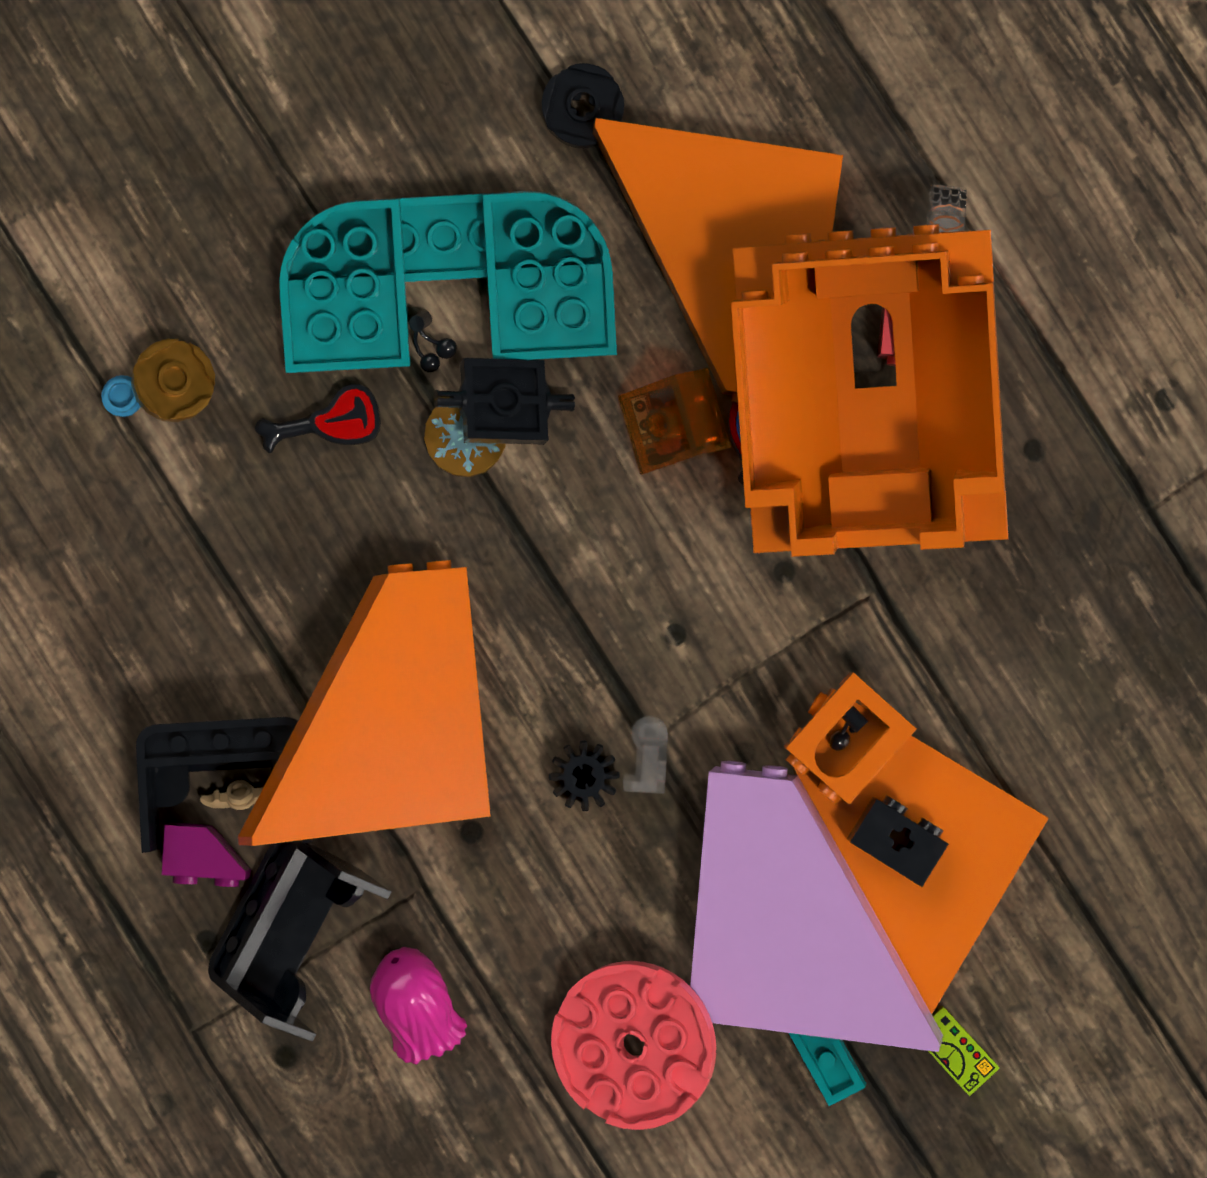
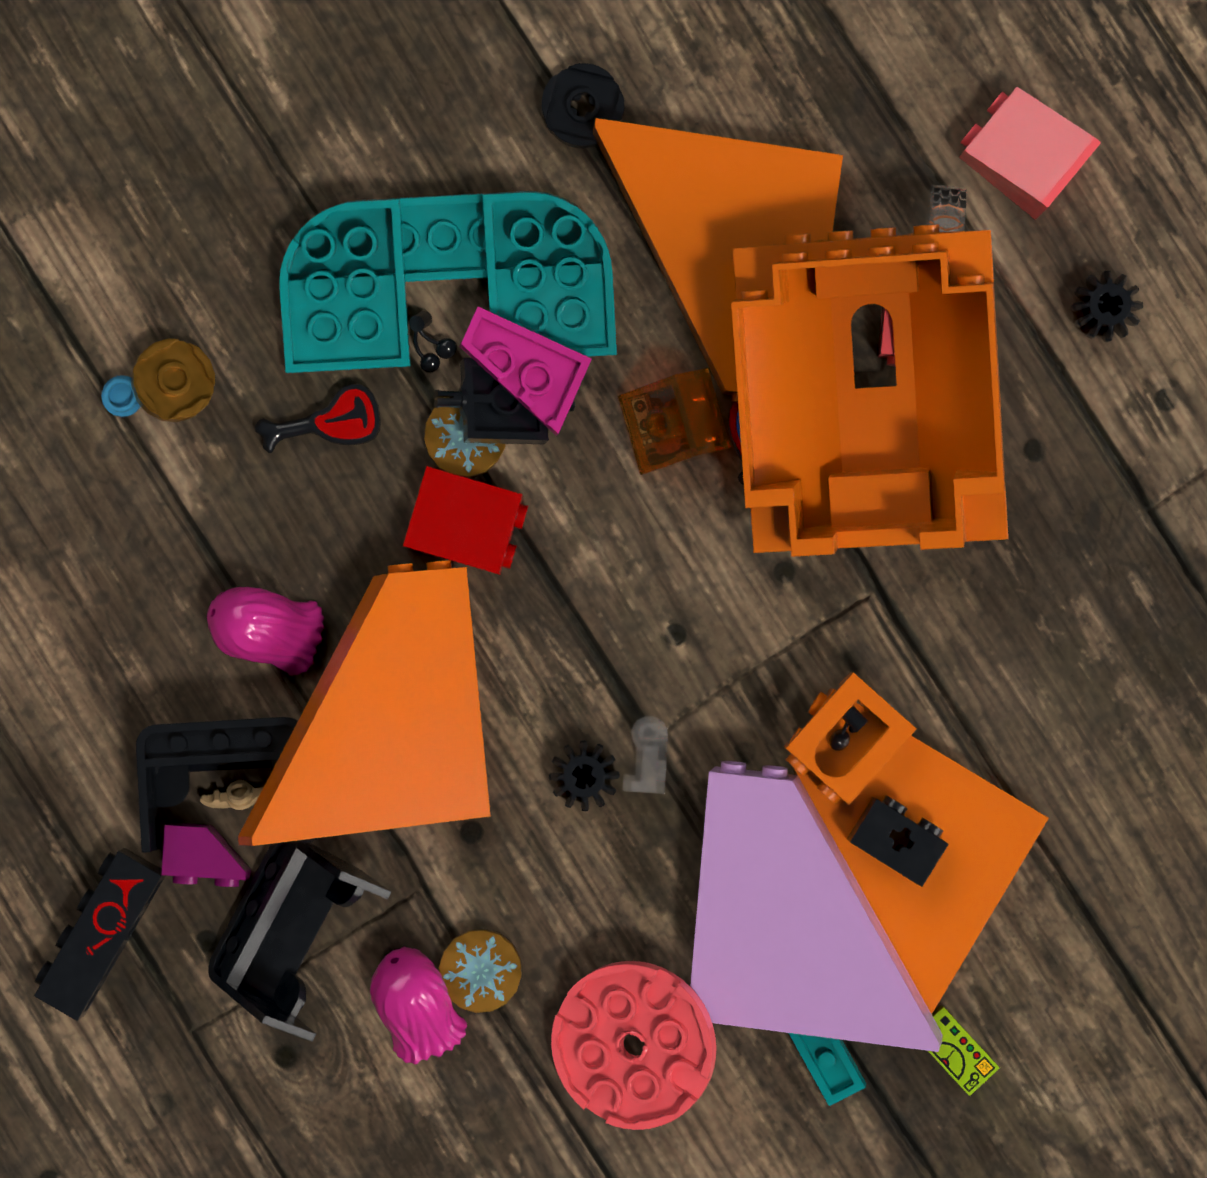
(100, 933): none -> black brick
(266, 628): none -> dark pink piece
(465, 521): none -> red brick
(481, 970): none -> pearl gold tile
(527, 365): none -> dark pink wing
(1027, 150): none -> coral slope
(1107, 291): none -> black gear

